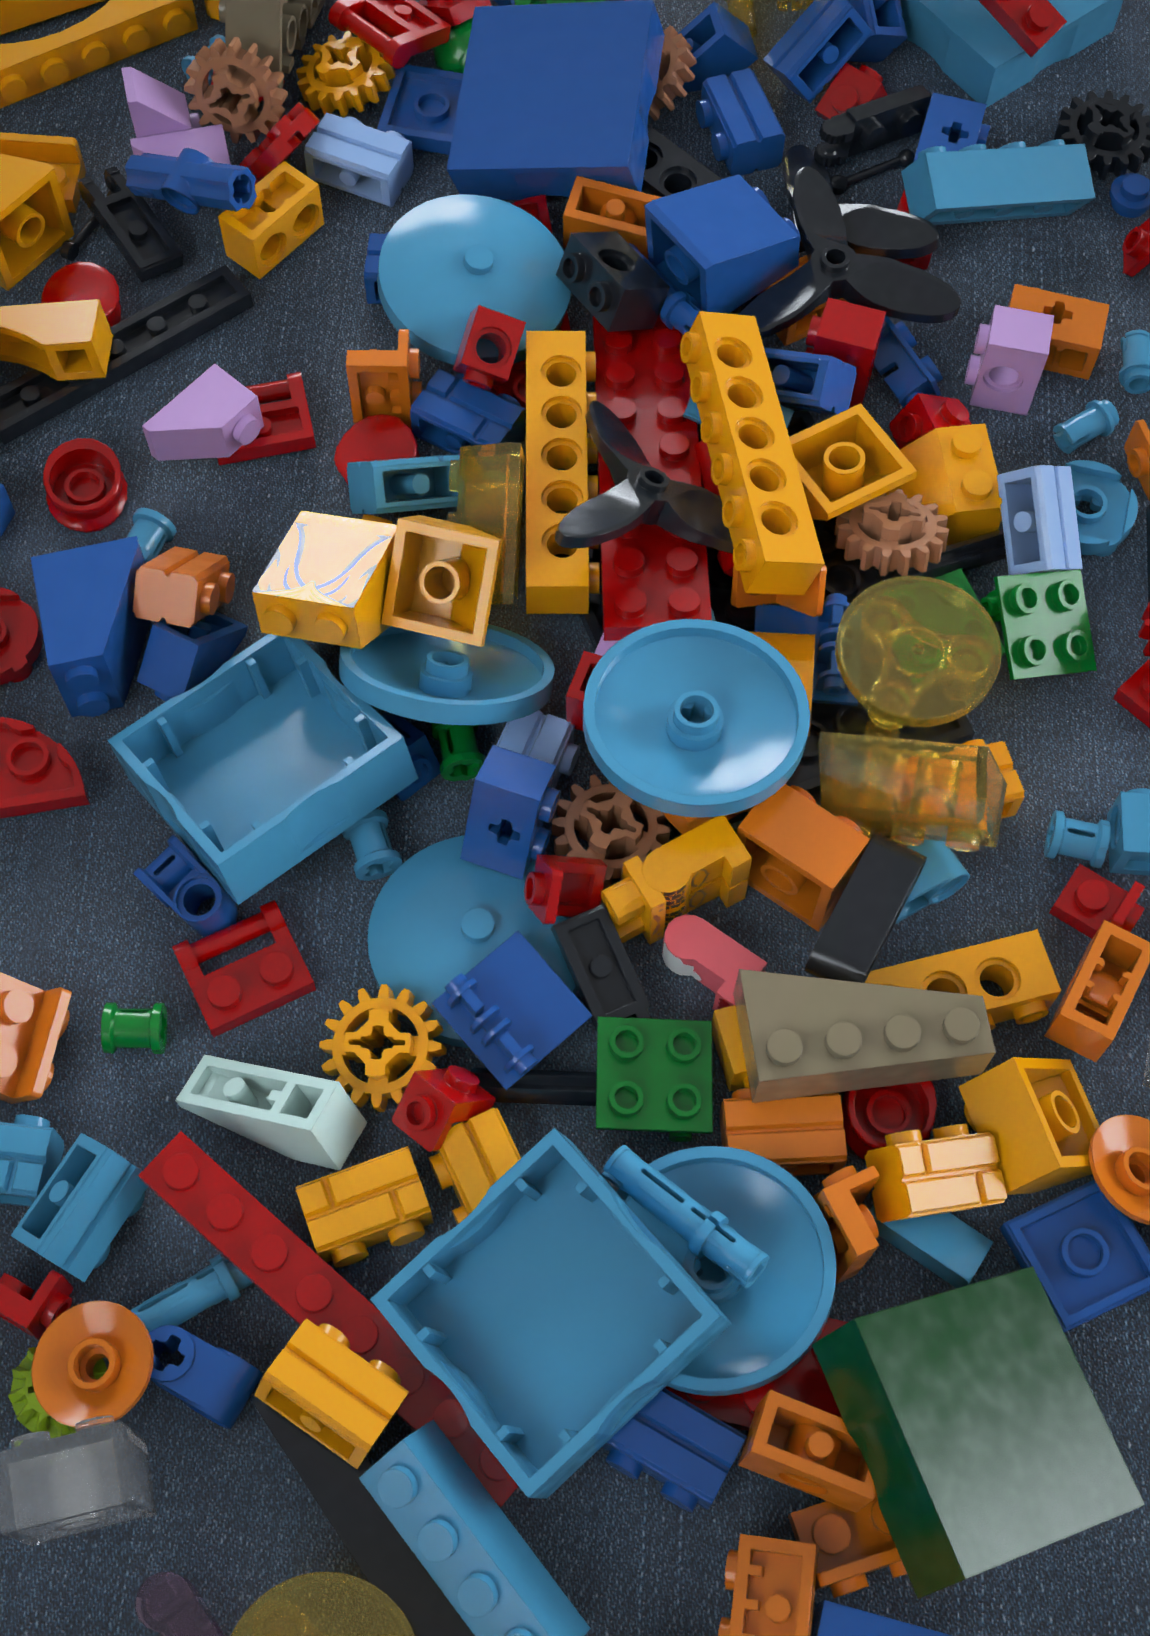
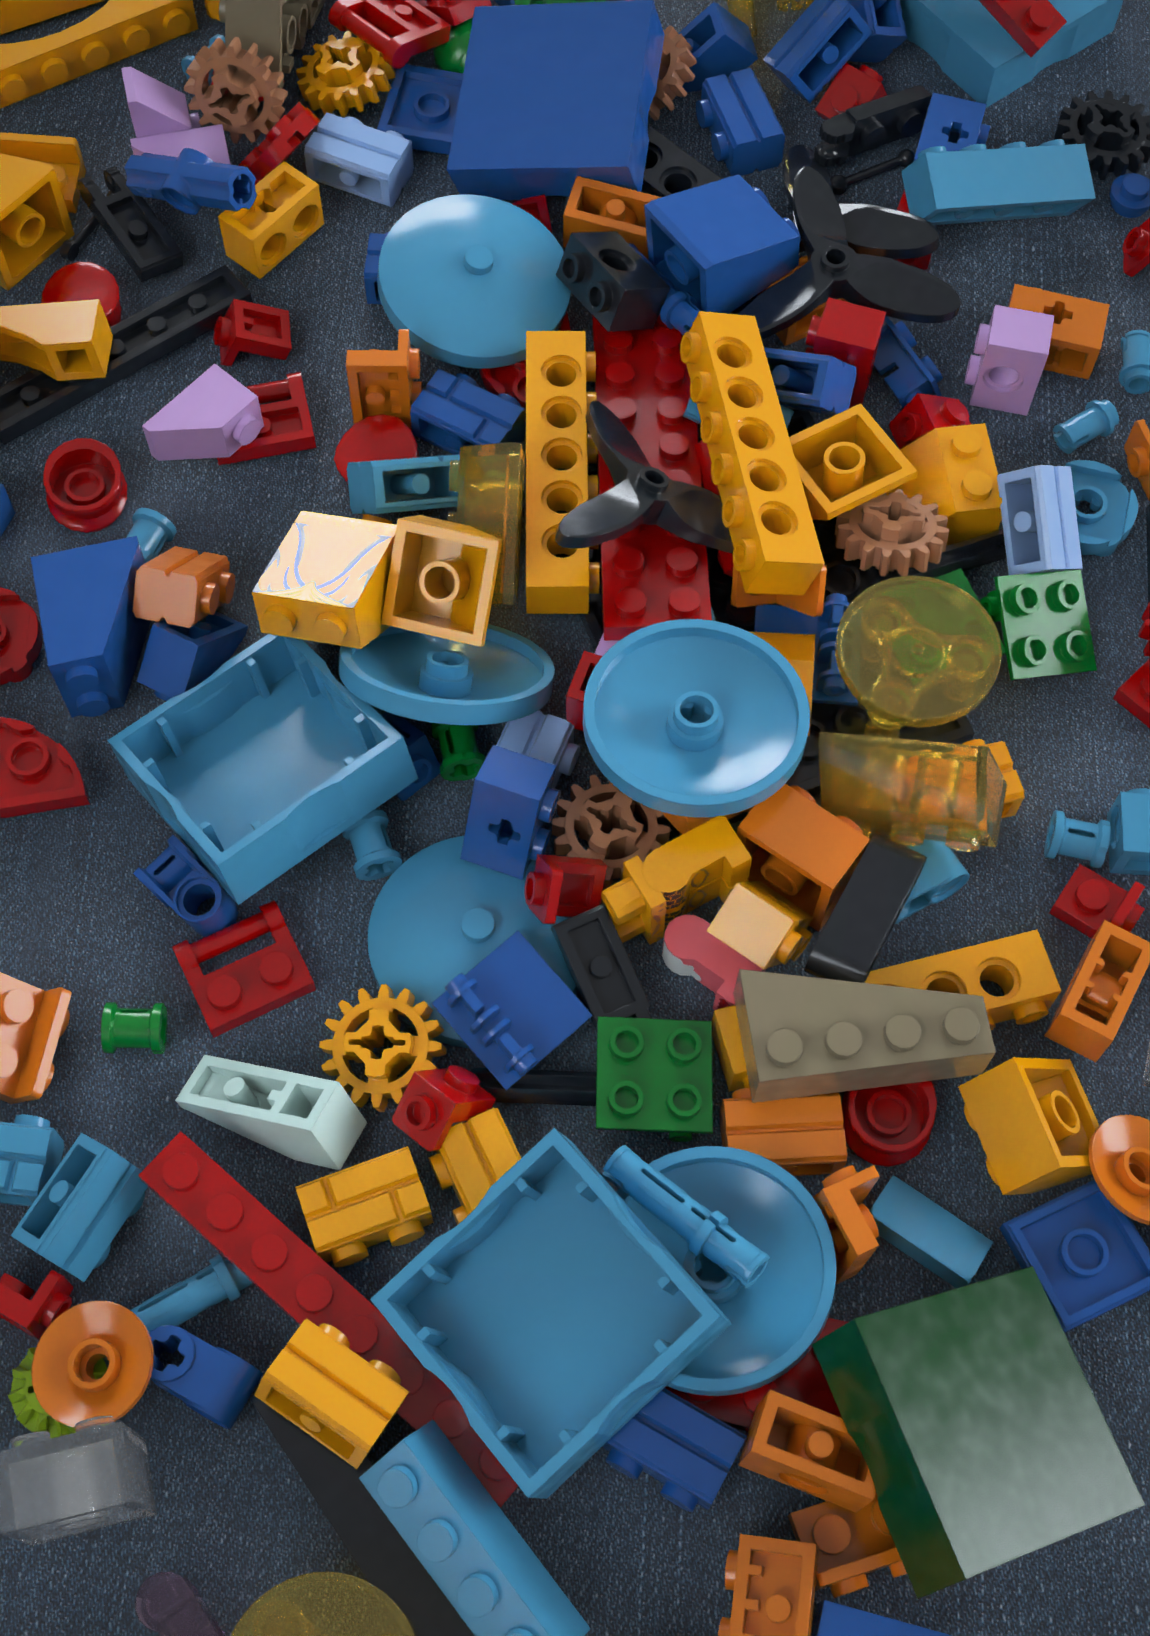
(252, 330): none -> red bracket
(503, 332): red brick -> none
(762, 925): none -> light orange brick
(935, 1174): light orange brick -> none

